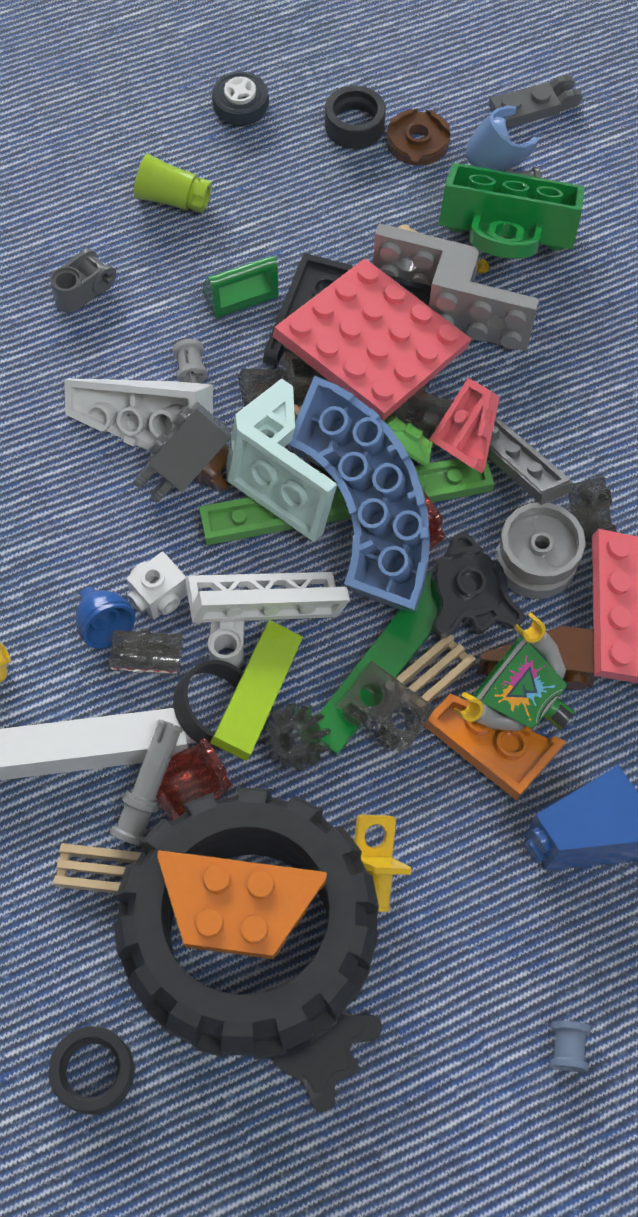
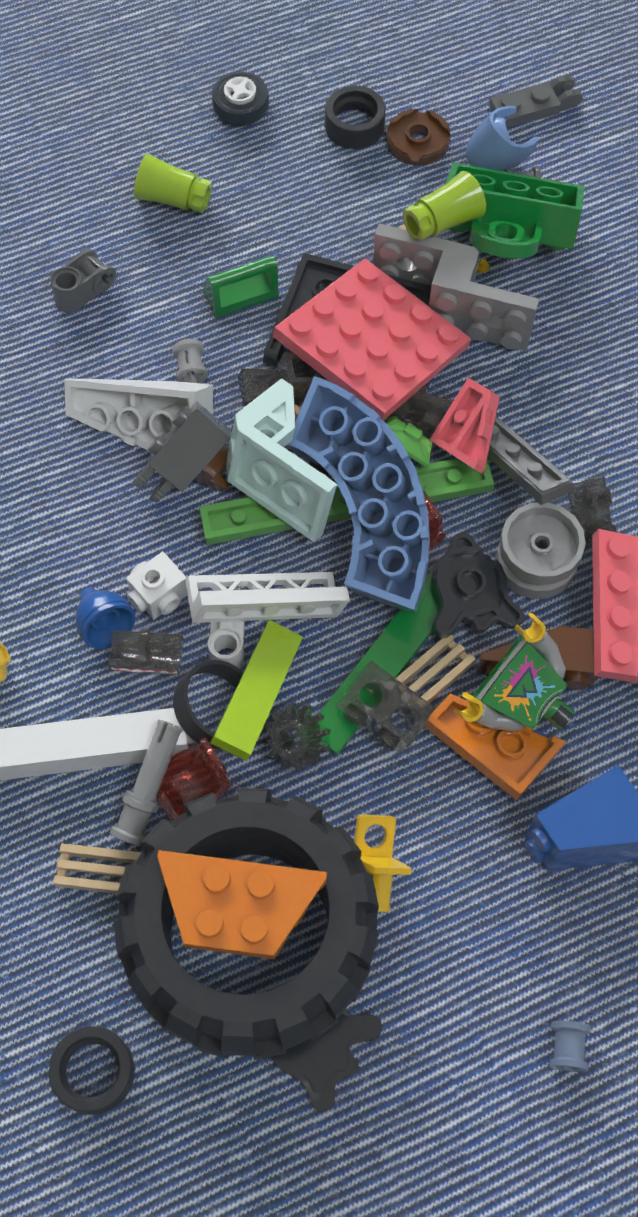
(446, 207): none -> lime plant

